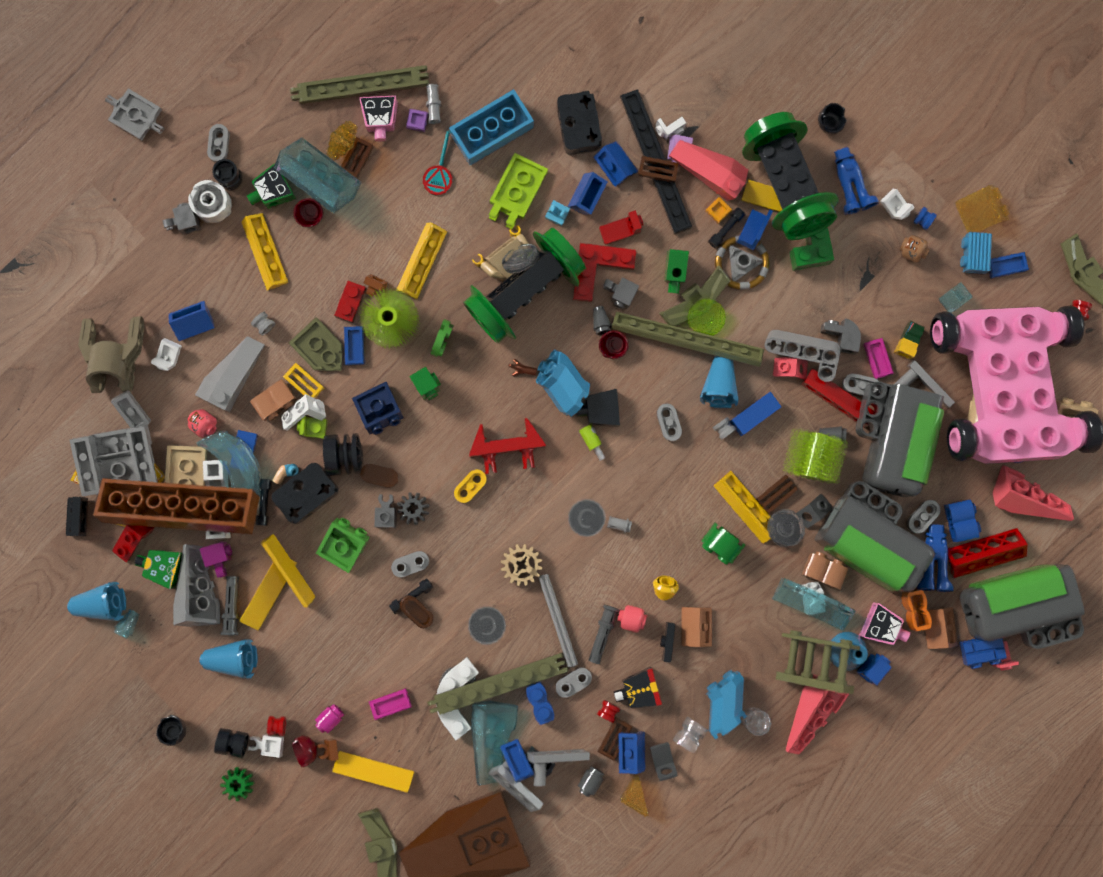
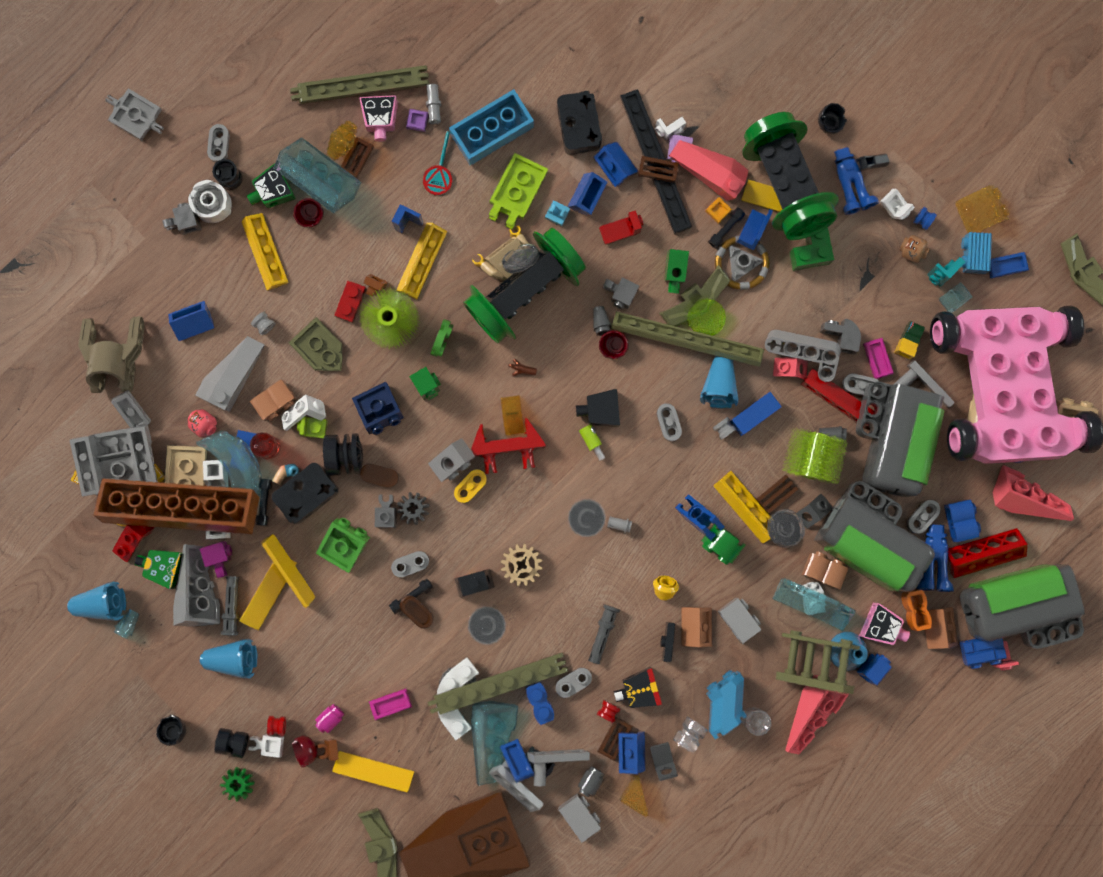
(76, 516): black bracket -> none
(167, 355): white bracket -> none
(265, 445): none -> clear red wheel
(291, 371): yellow tile -> none
(354, 345): blue tile -> none
(404, 215): none -> blue panel
(451, 460): none -> light grey brick
(474, 583): none -> black torso
(512, 415): none -> clear yellow slope
(558, 620): light grey axle -> none
(562, 383): dark azure brick -> none
(580, 817): none -> light grey brick
(601, 256): red plate -> none
(632, 618): coral head -> none
(699, 517): none -> blue piece
(739, 619): none -> light grey brick
(873, 161): none -> black bar
(940, 275): none -> teal bracket
(1084, 307): red wheel -> none

